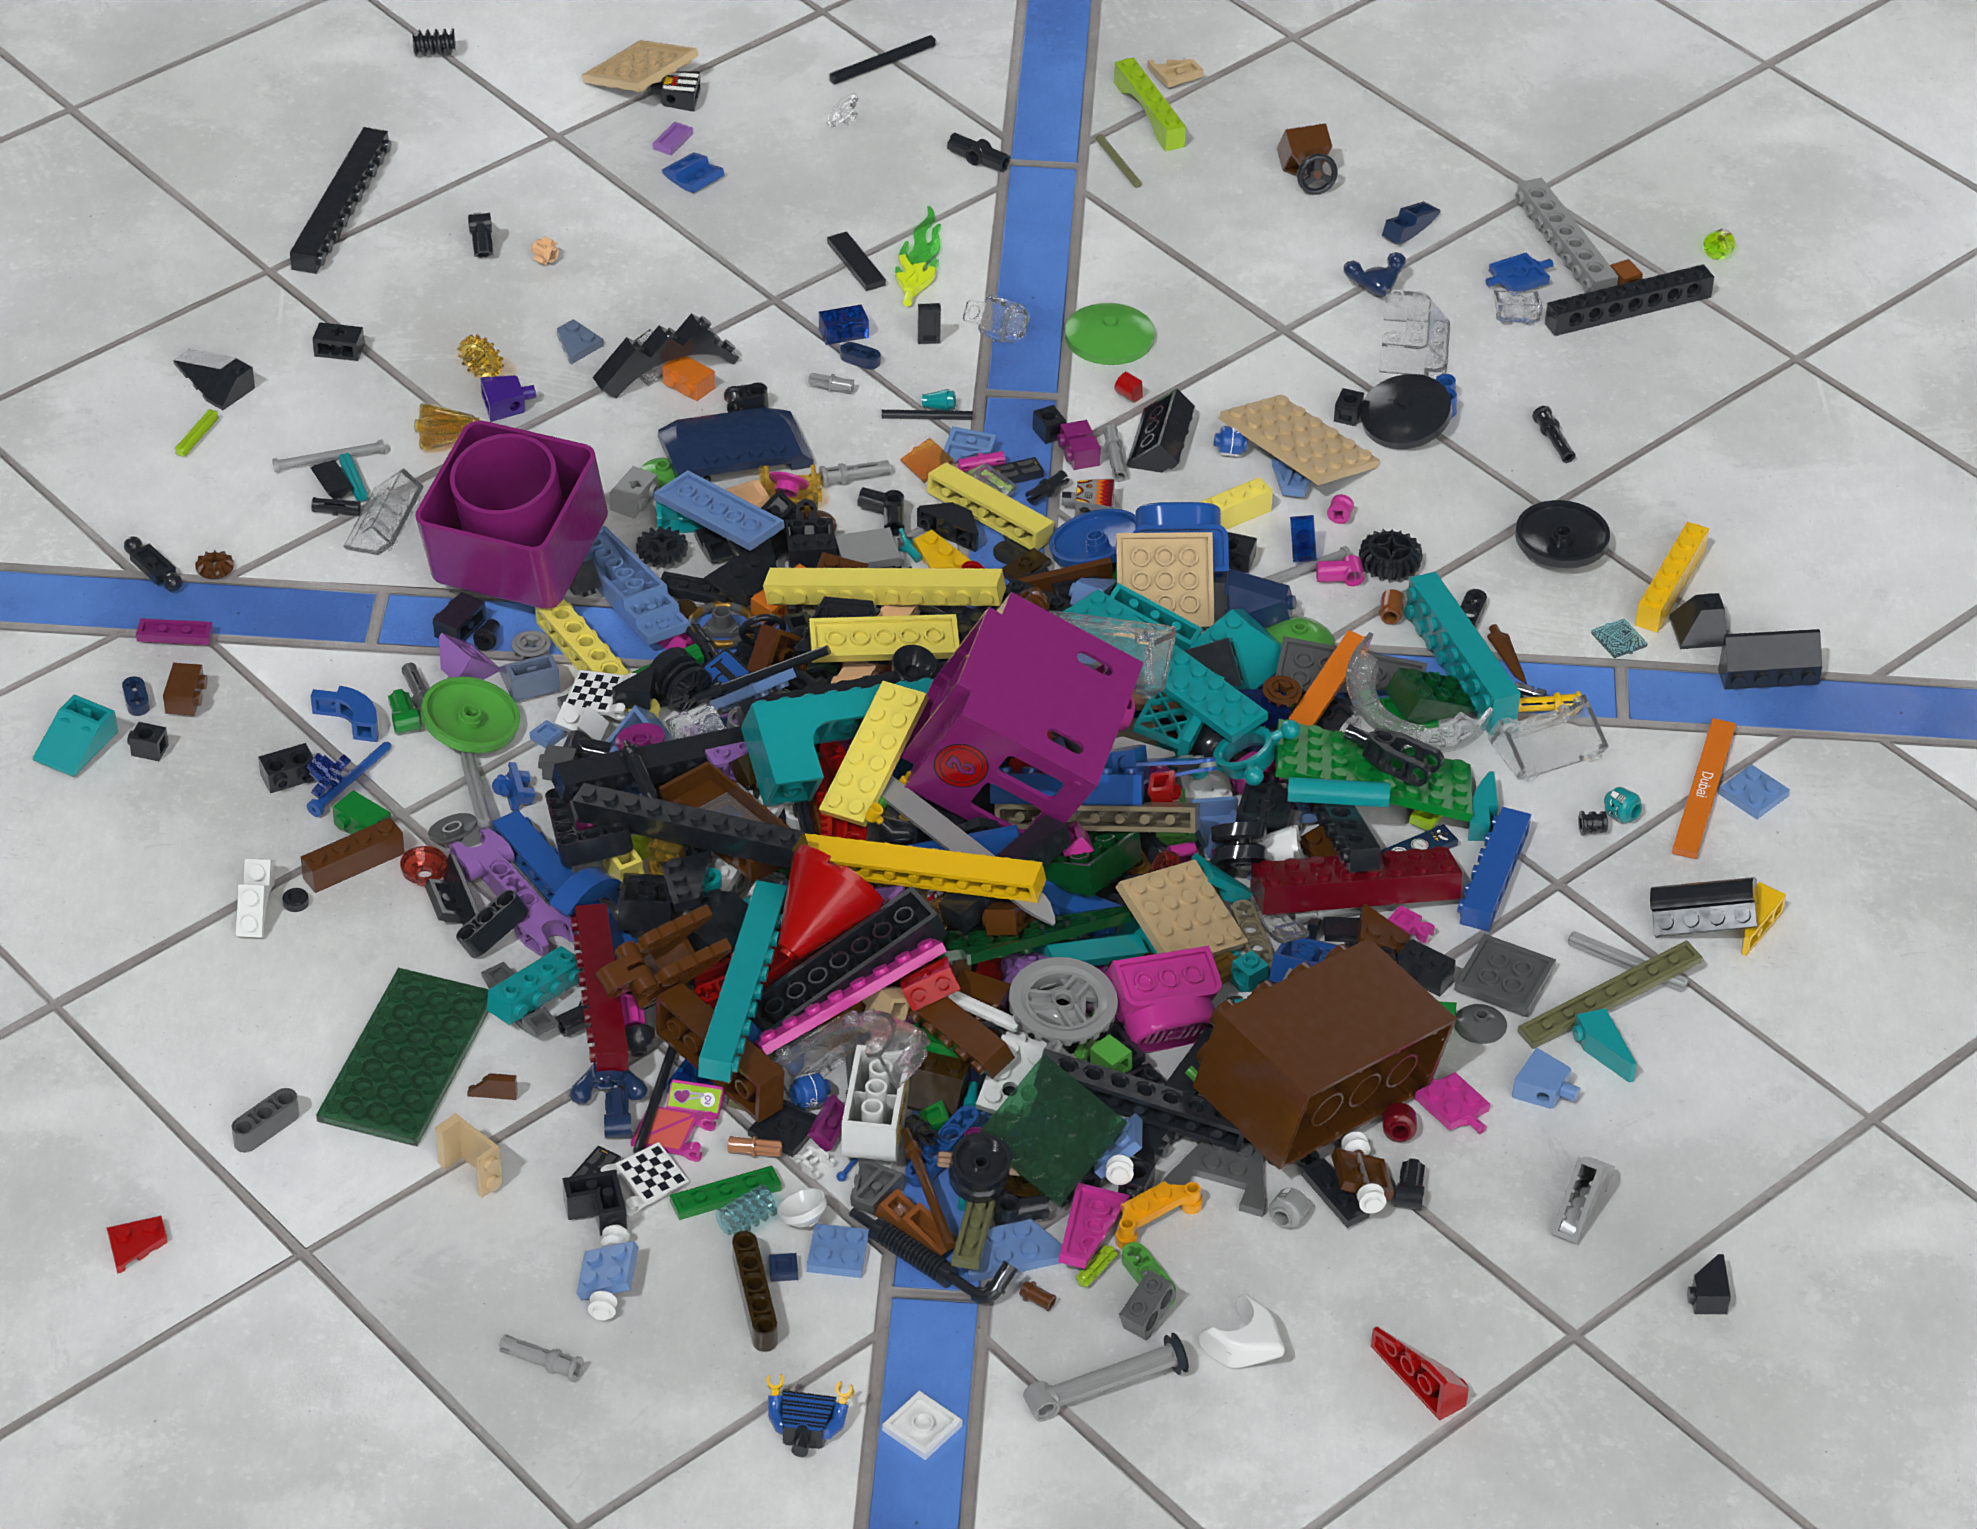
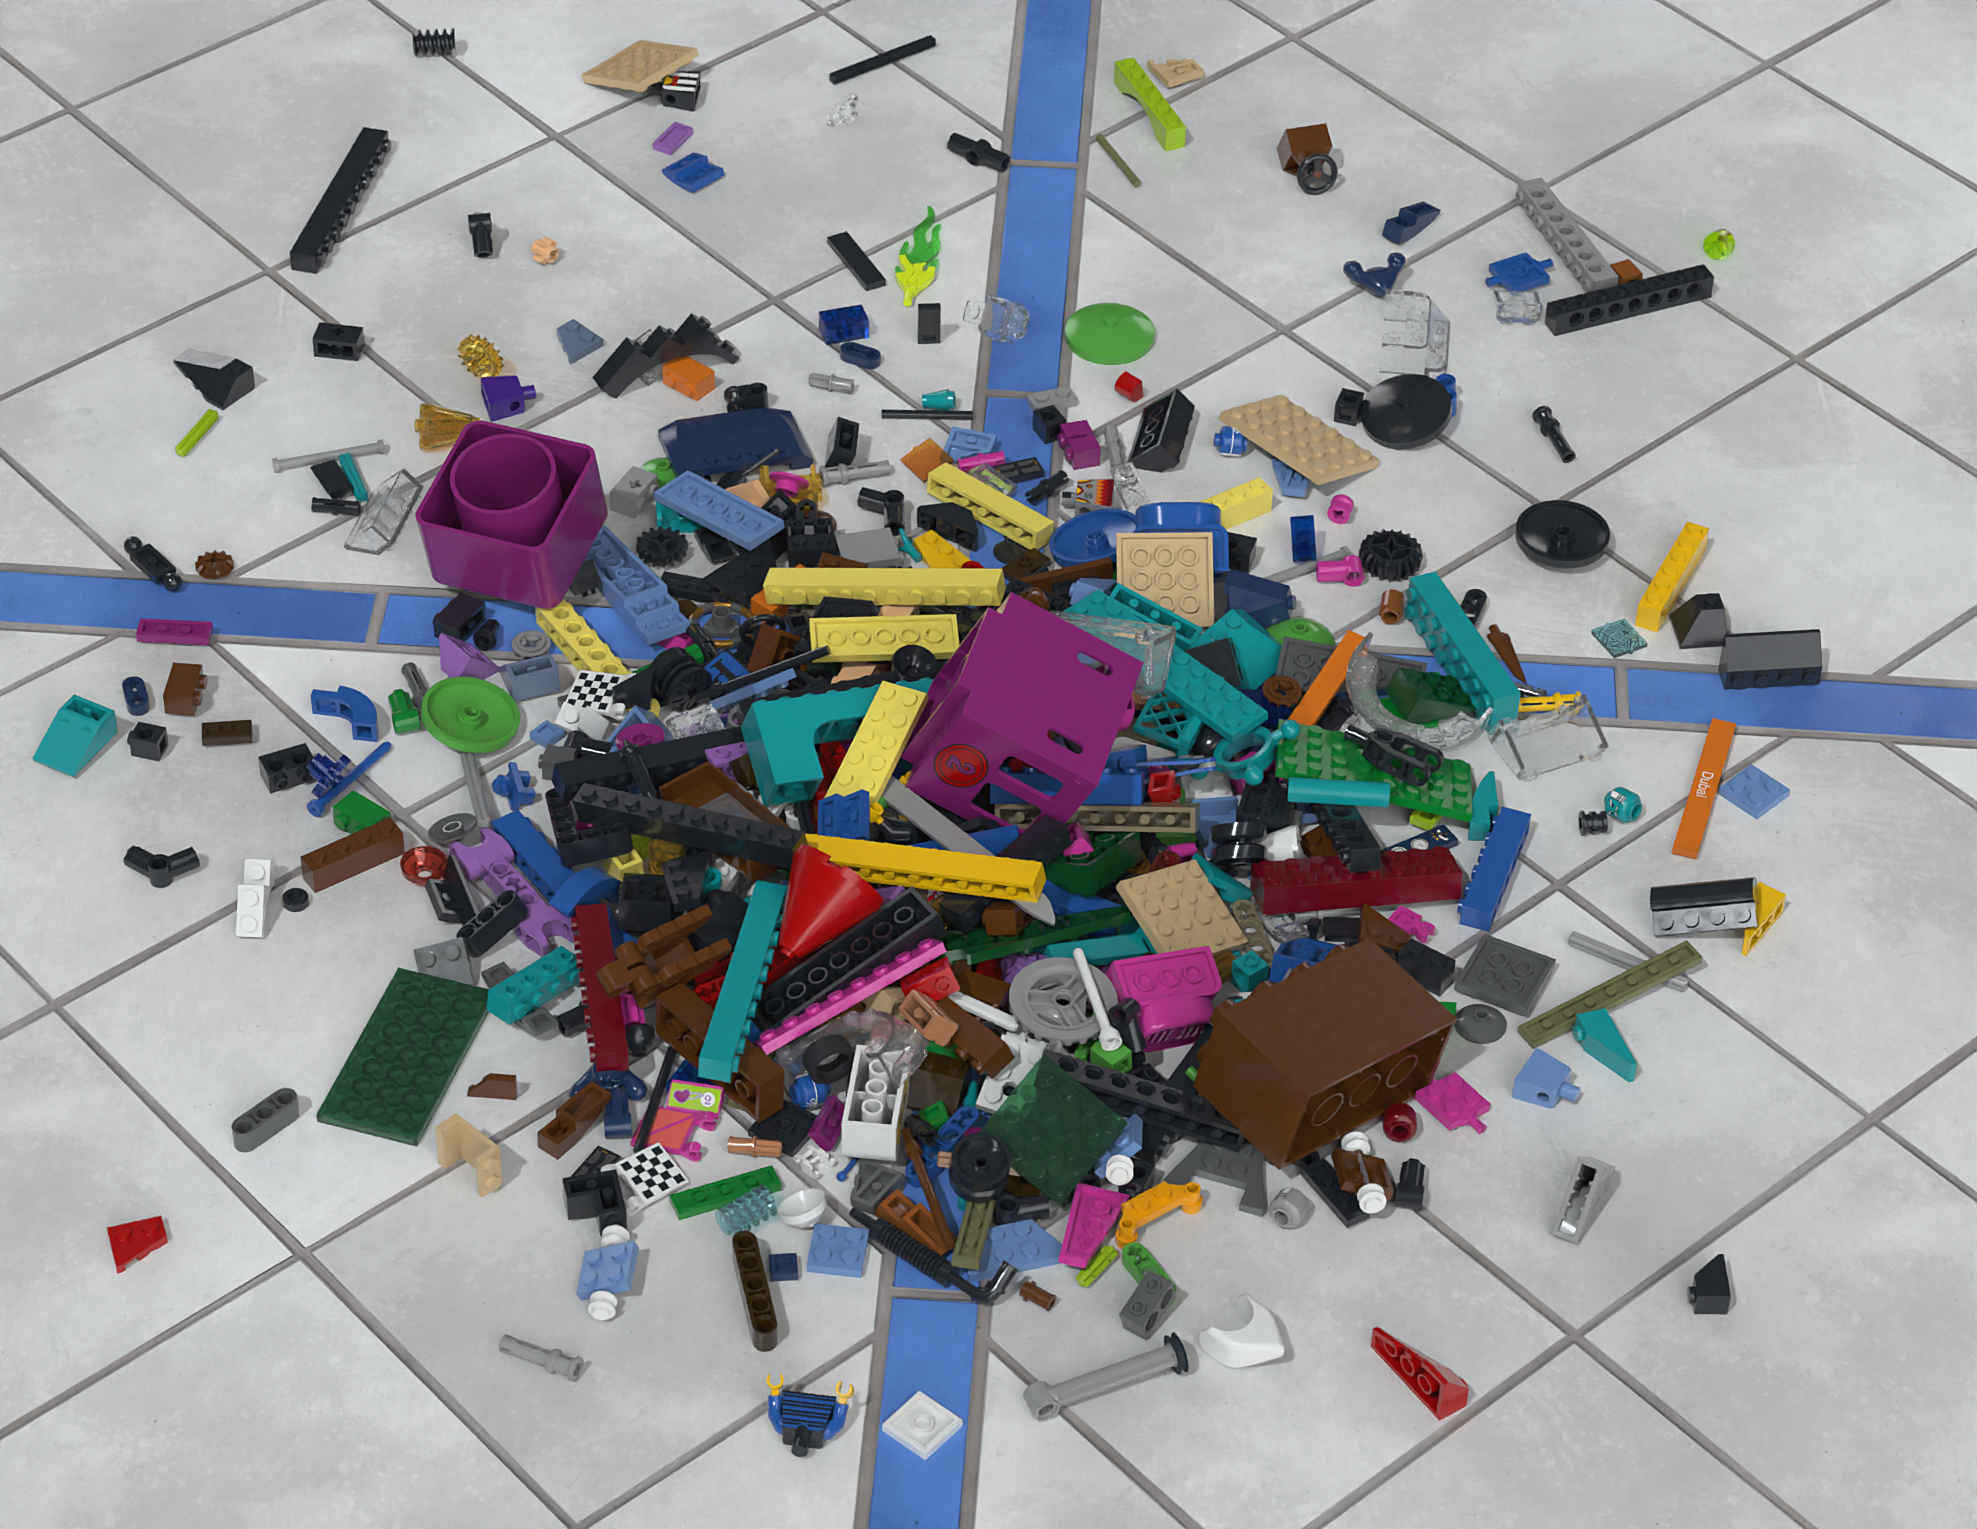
(160, 867): none -> black piece
(226, 732): none -> dark brown plate
(446, 960): none -> dark grey wing
(573, 1120): none -> reddish brown slope
(736, 478): none -> black piece
(821, 1049): none -> black tyre
(842, 442): none -> black brick
(844, 816): none -> blue slope
(928, 1017): none -> nougat brick
(1059, 397): none -> light grey plate
(1109, 1036): none -> white piece
(1128, 485): none -> clear slope
(1128, 1024): none -> black piece

